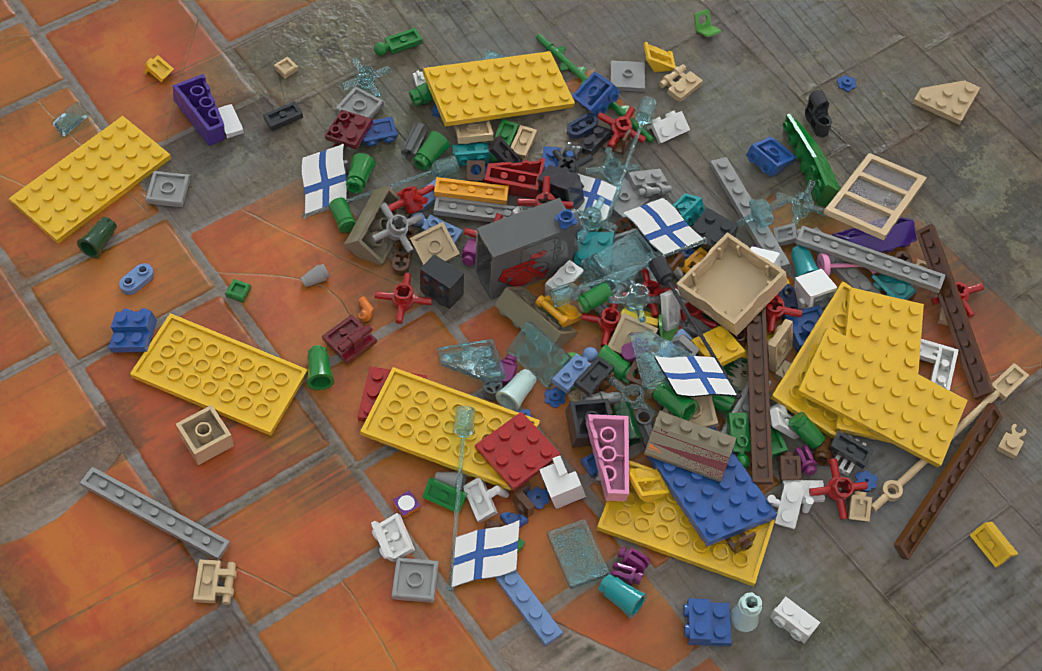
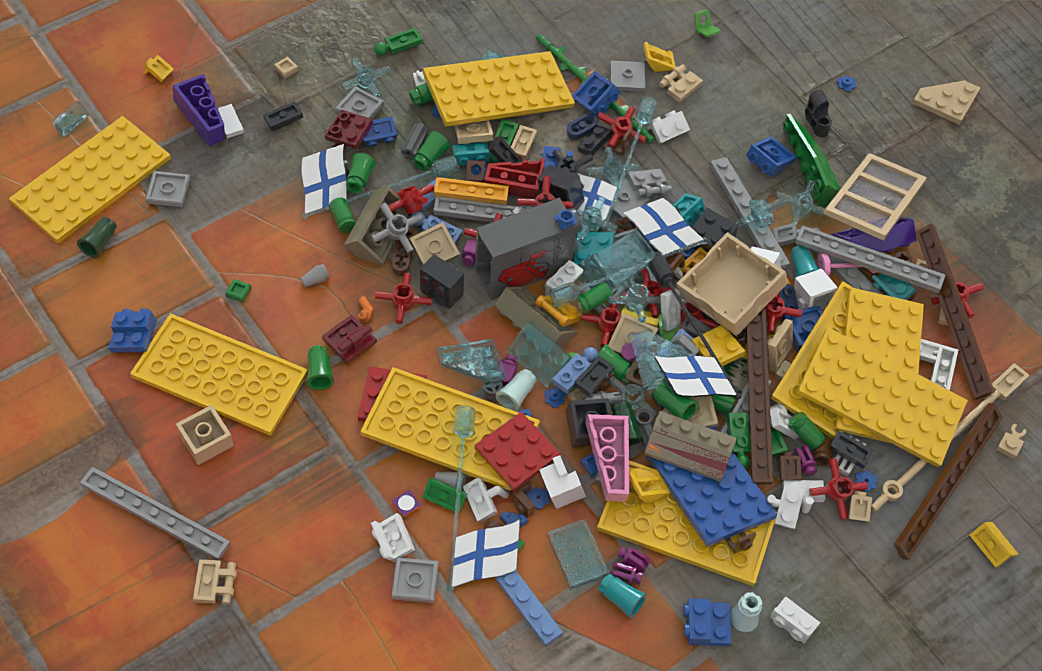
(137, 278): medium blue plate -> none
(577, 150): dark grey wheel -> none

